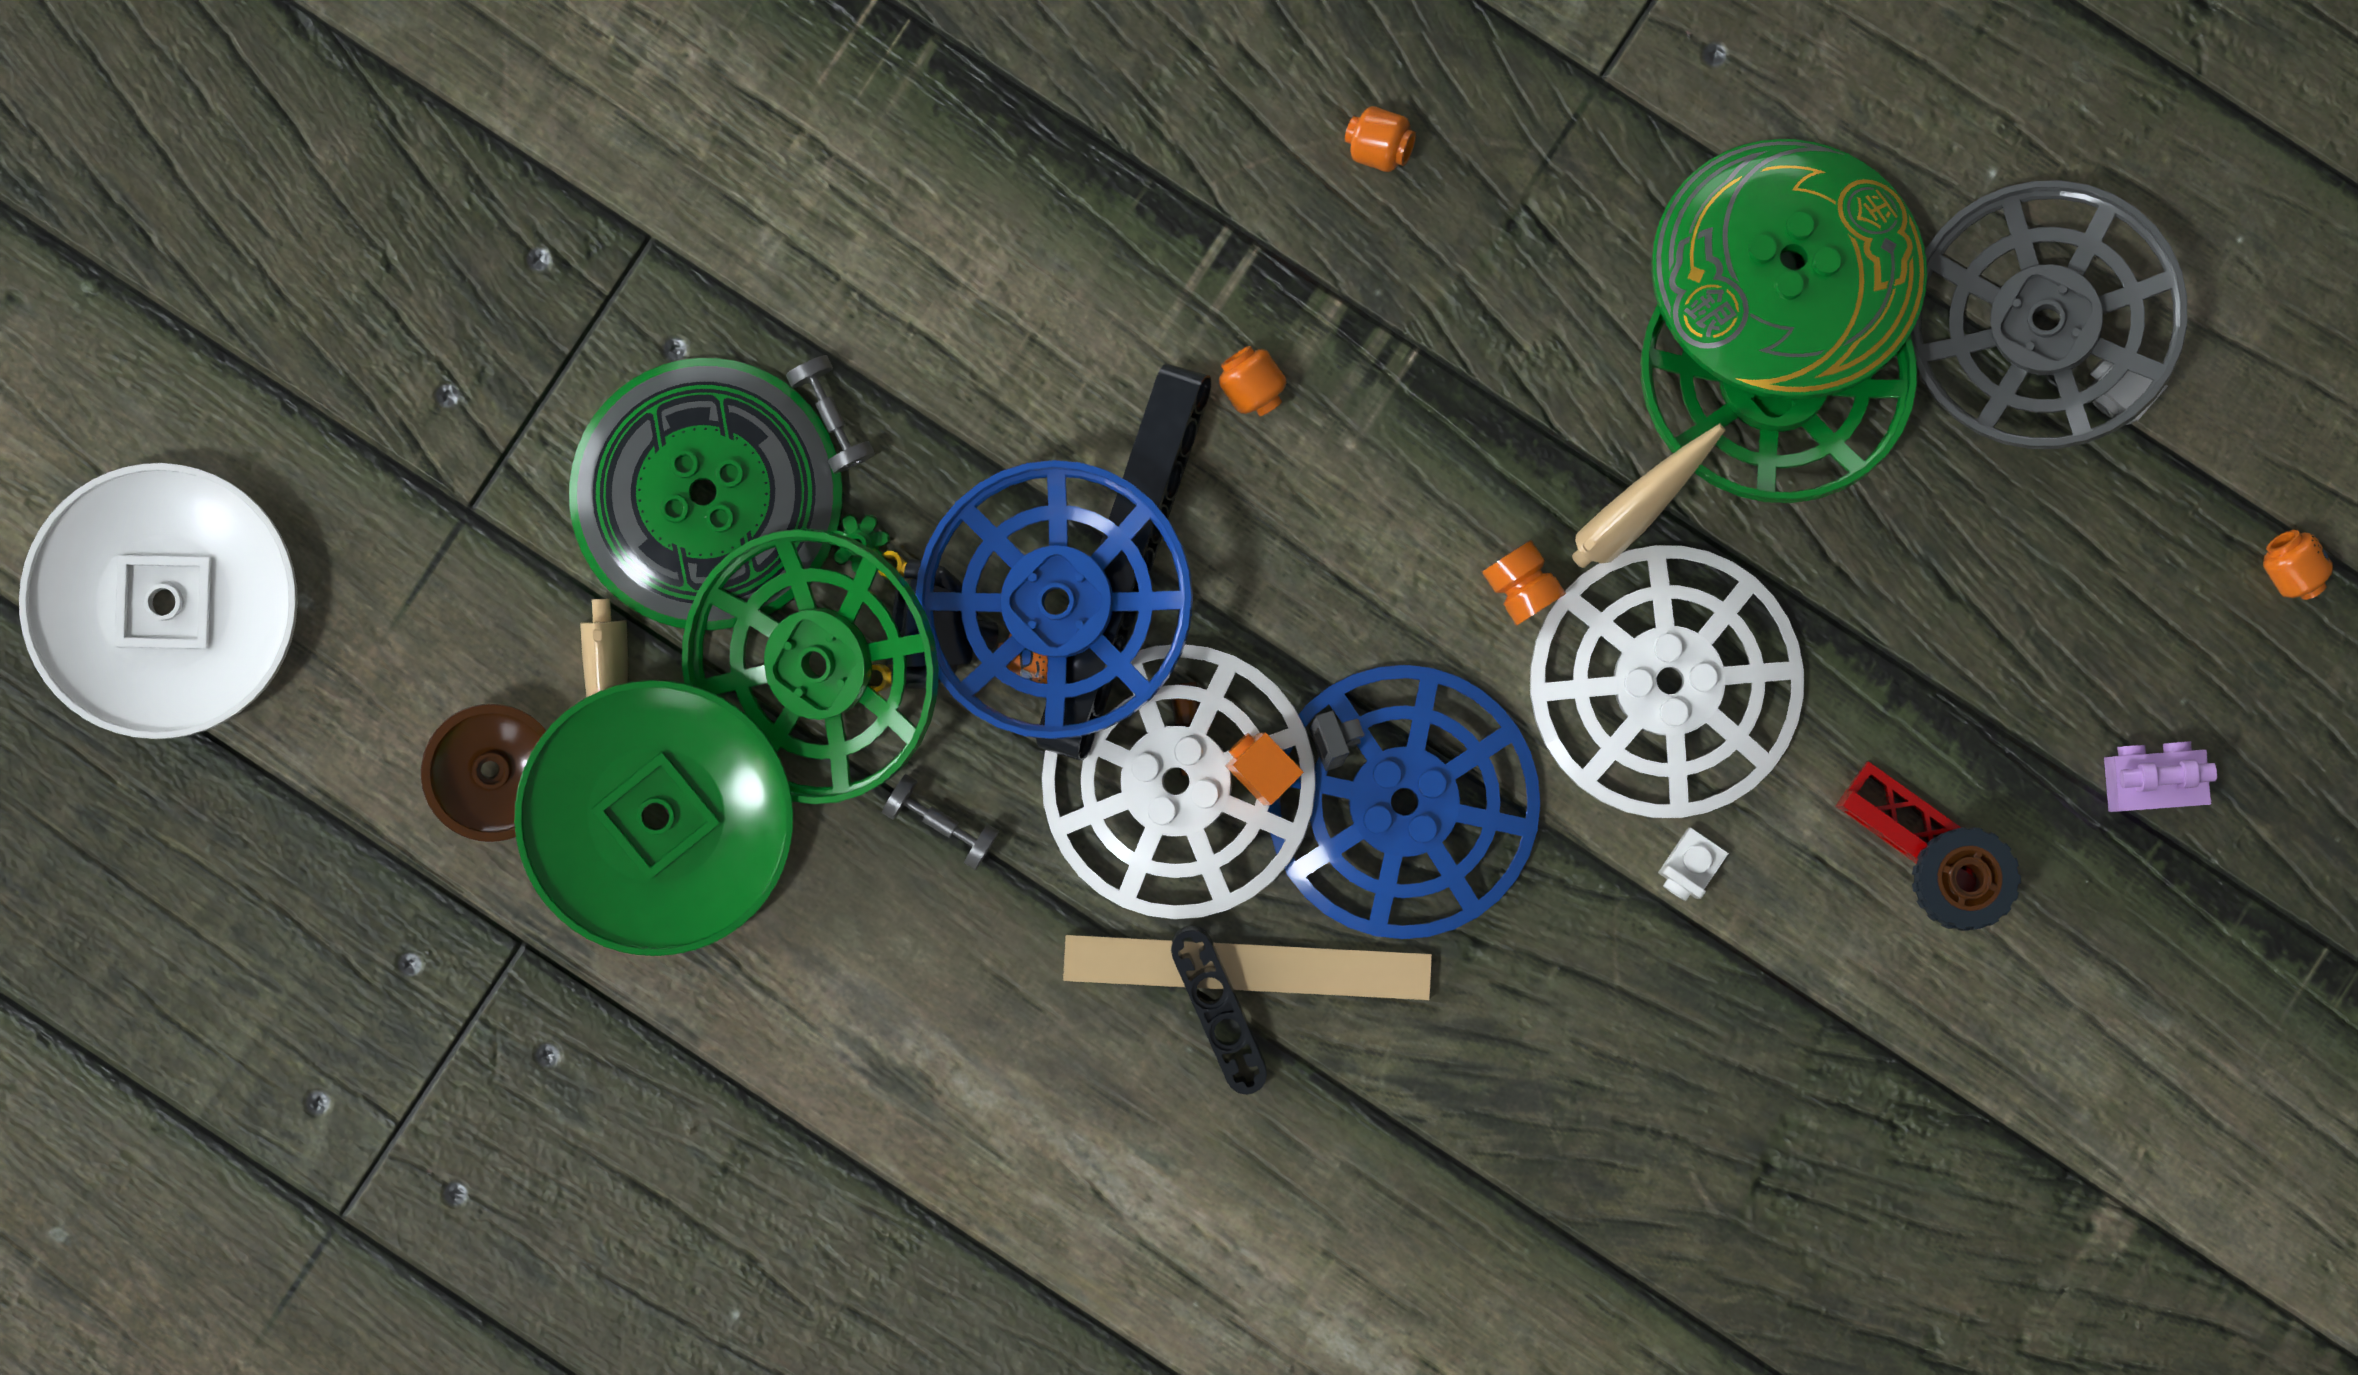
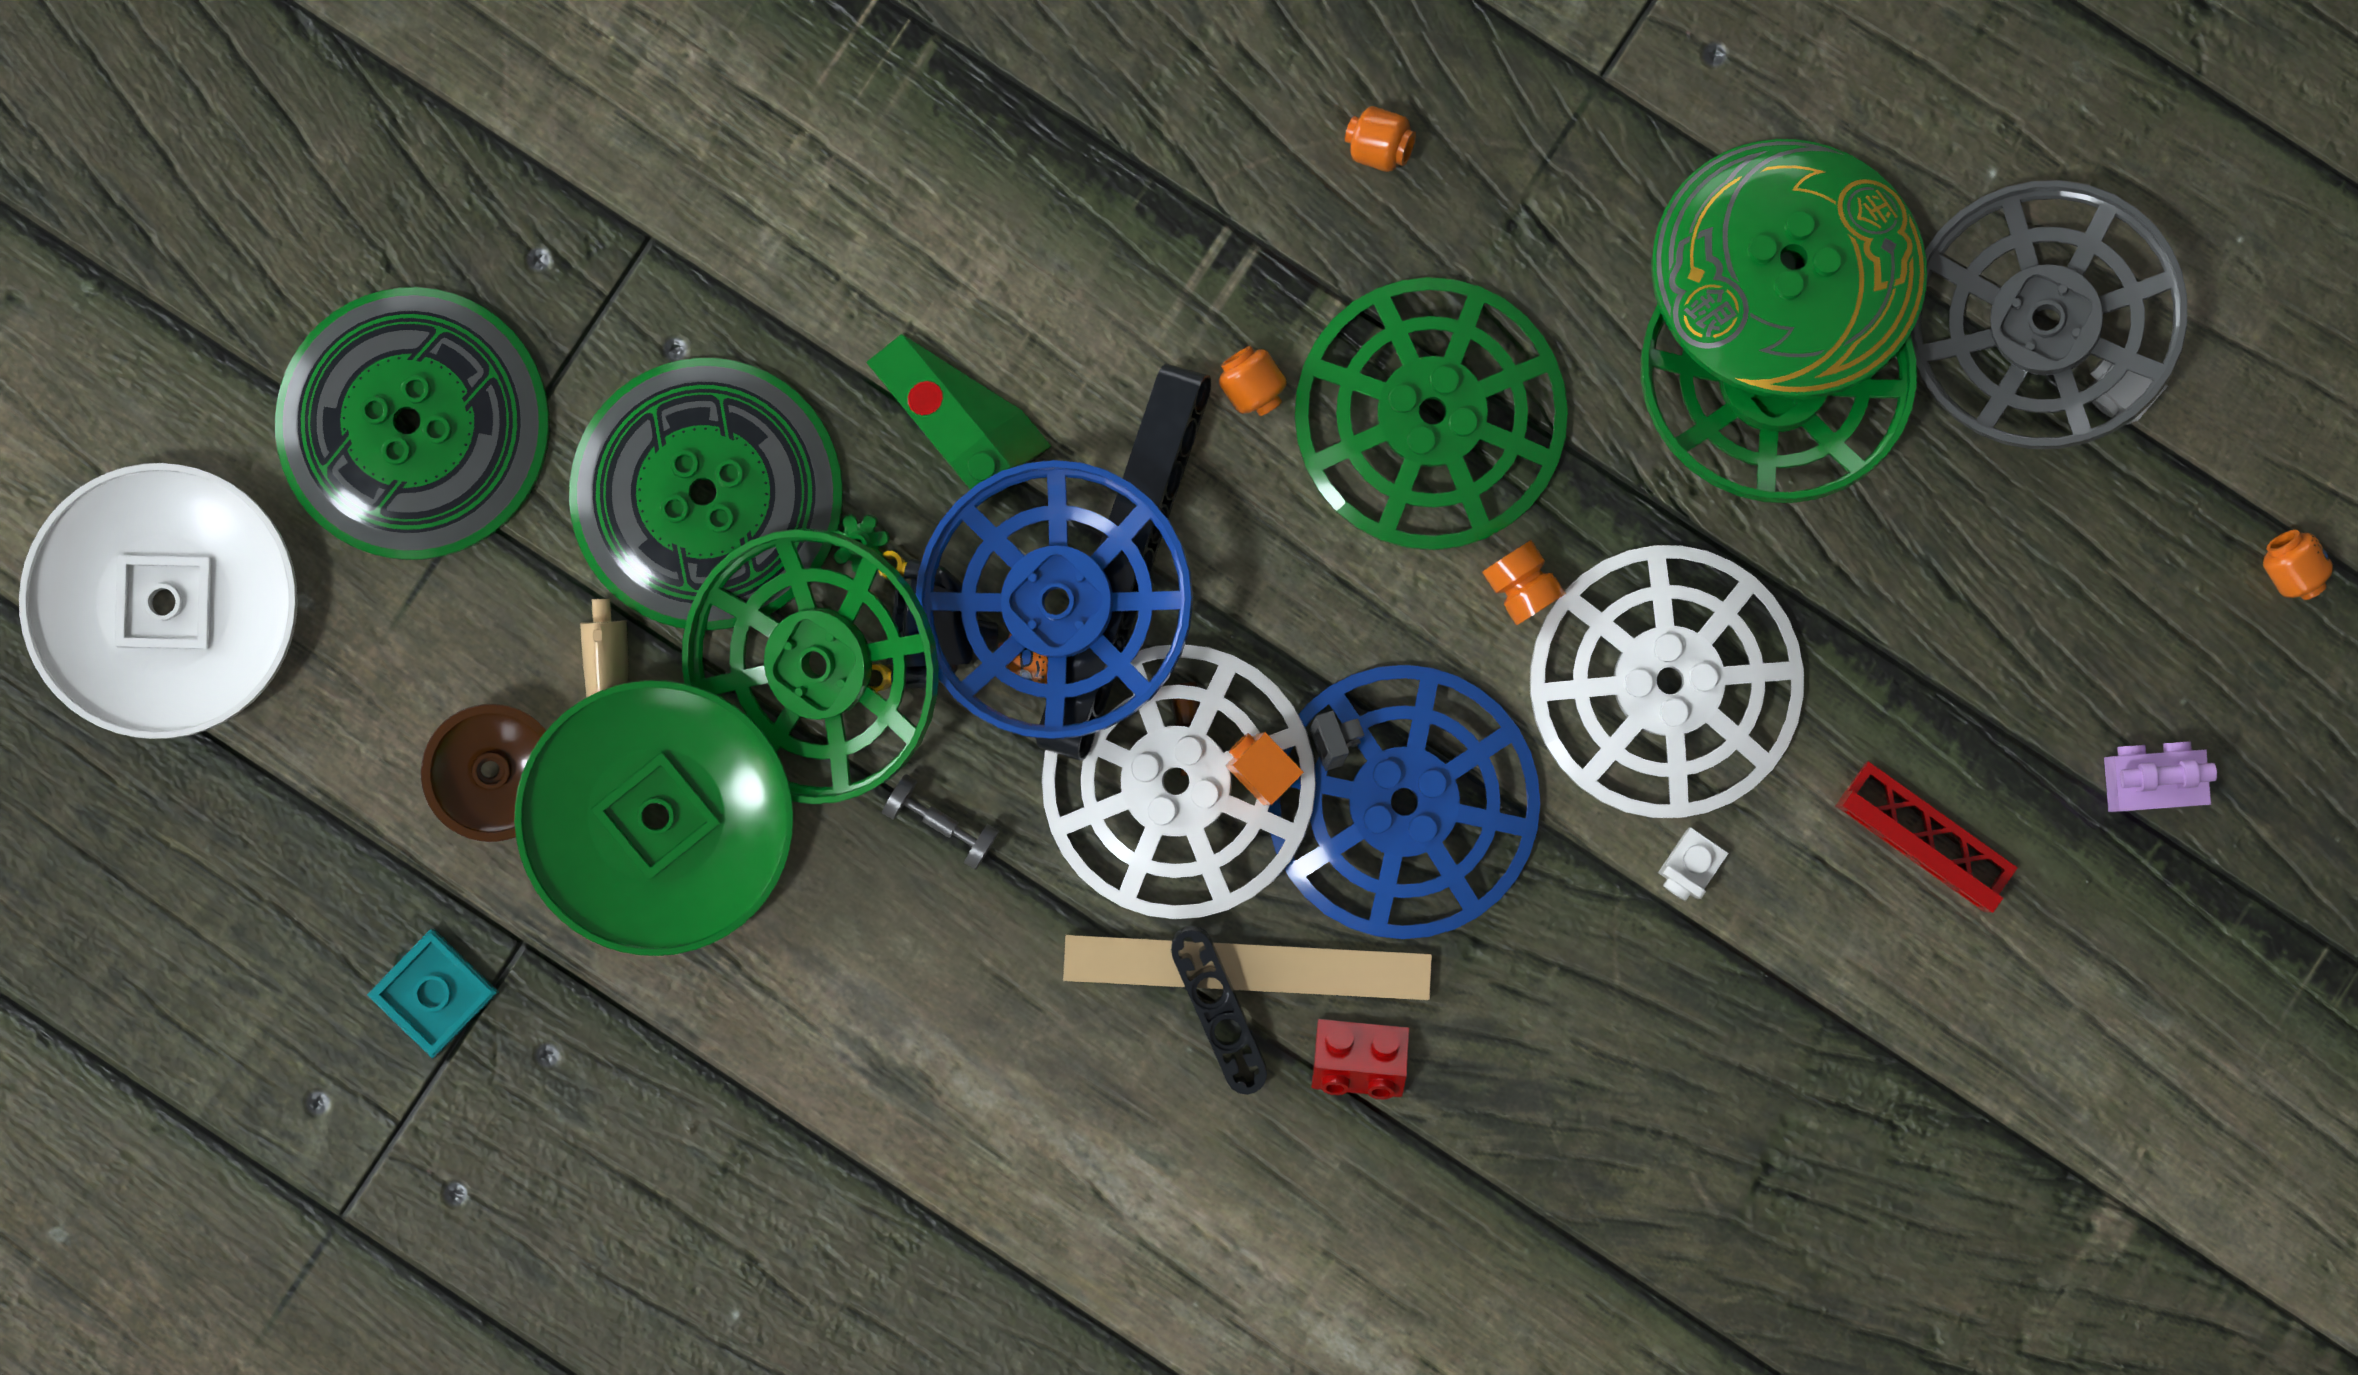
(432, 993): none -> teal tile
(476, 437): none -> dish
(809, 373): flat silver wheel -> none
(958, 415): none -> green wedge
(1360, 1059): none -> red bracket
(1422, 442): none -> green dish
(1641, 503): tan piece -> none
(1994, 873): black wheel -> none

